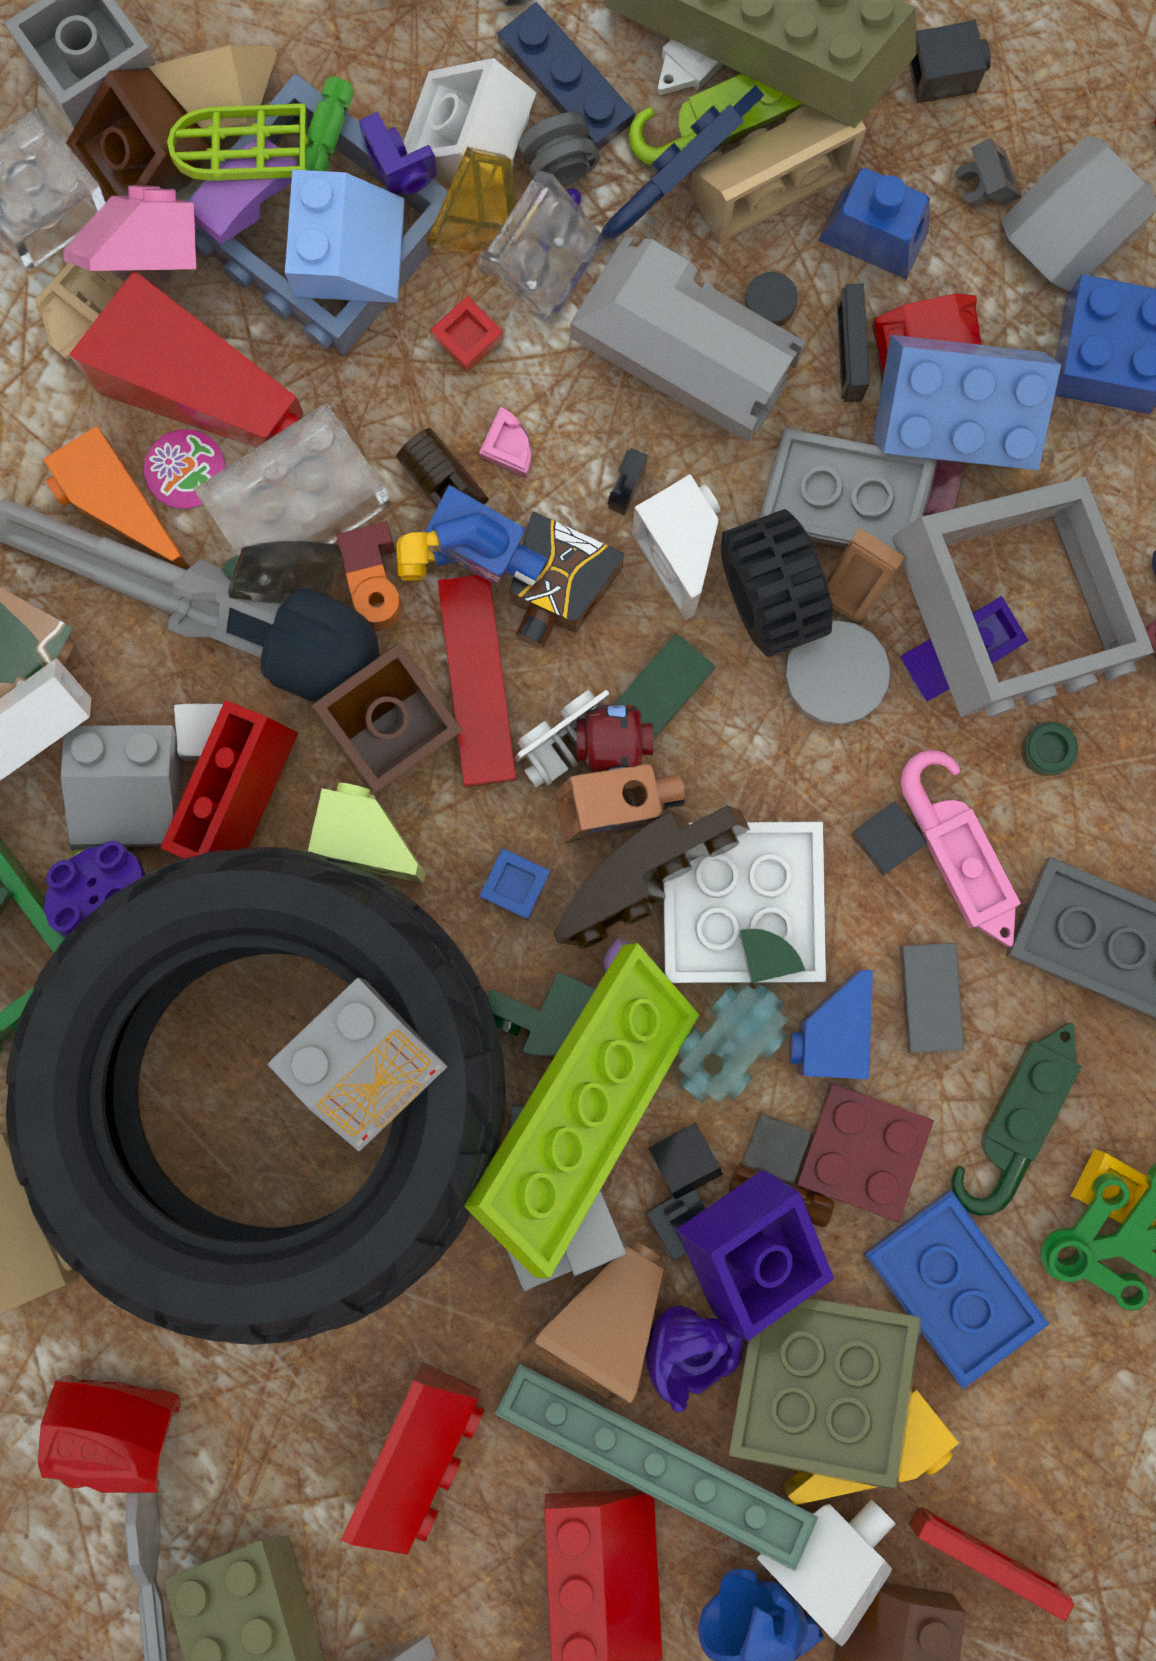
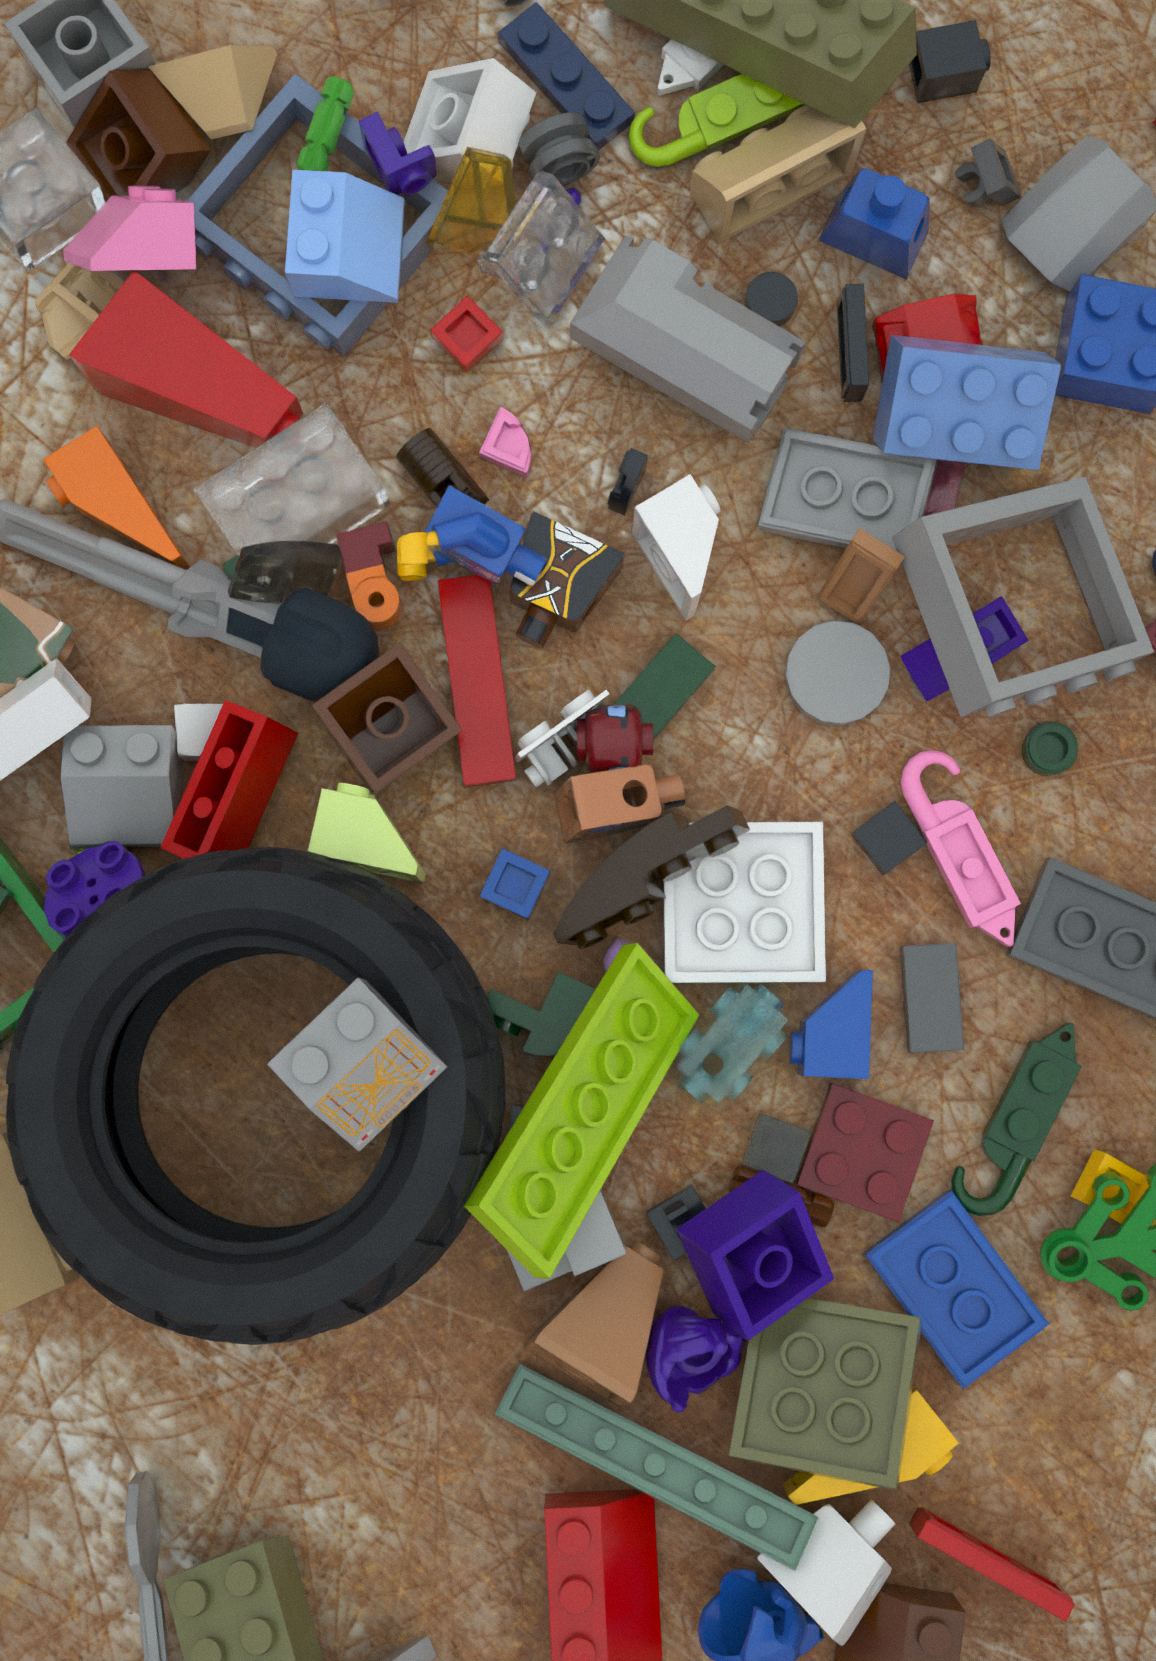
(105, 1435): red slope -> none
(179, 465): sticker -> none
(233, 205): medium lavender slope -> none
(258, 152): lime window -> none
(415, 1463): red slope -> none
(675, 164): dark blue plate -> none
(685, 1161): black tile -> none
(768, 955): dark green tile -> none
(777, 582): black tyre -> none

